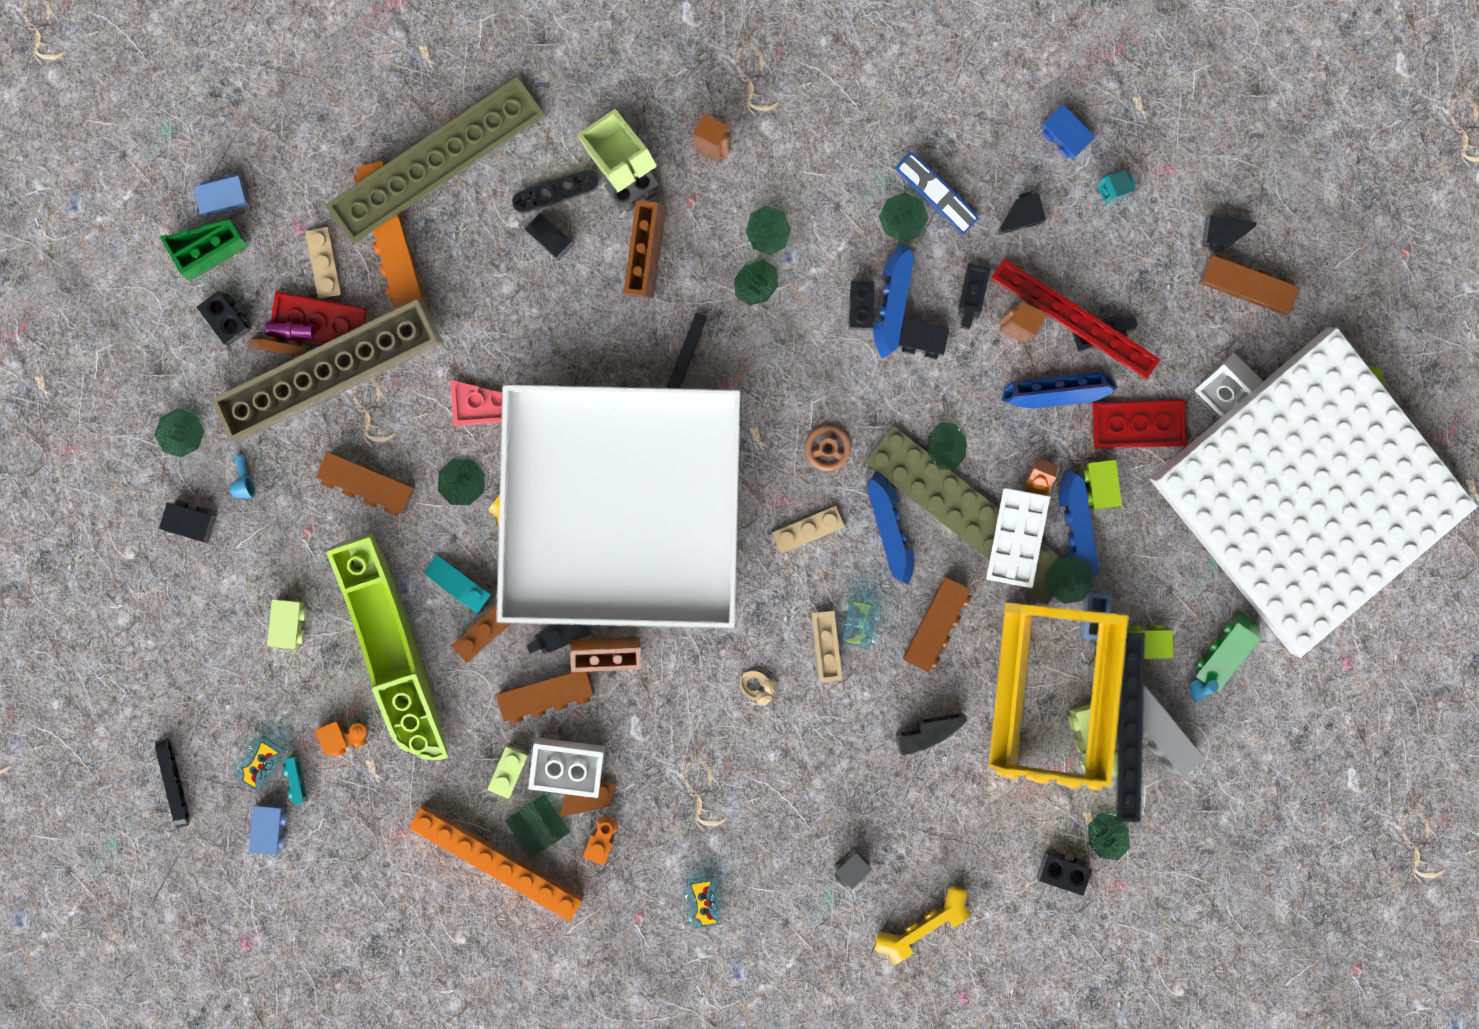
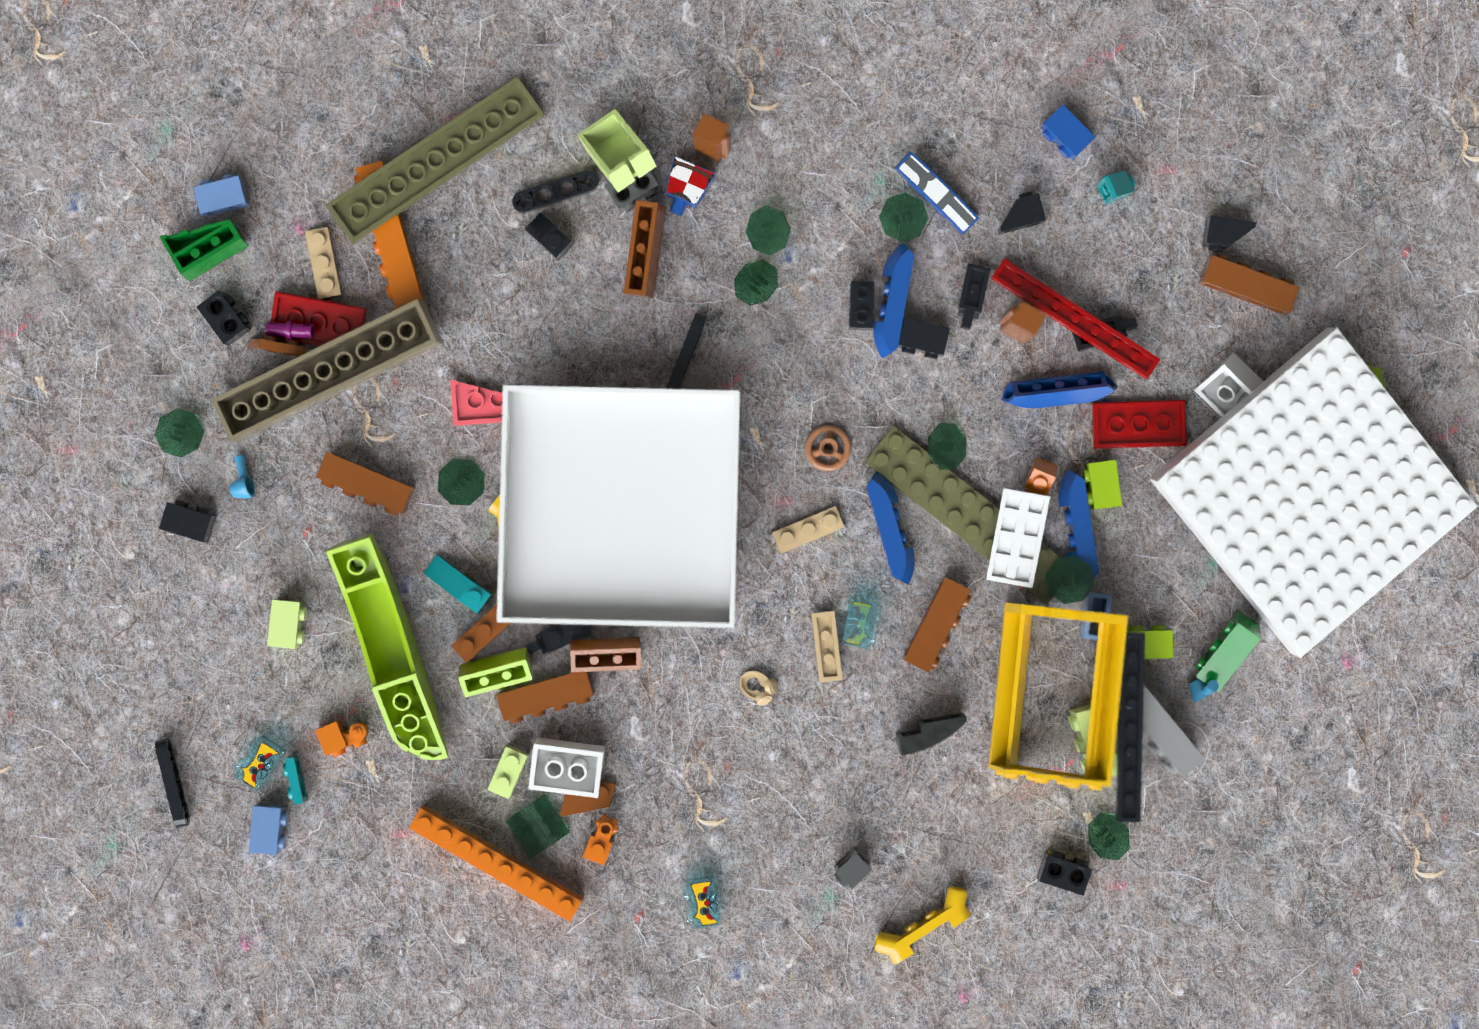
(495, 672): none -> lime brick
(687, 185): none -> torso

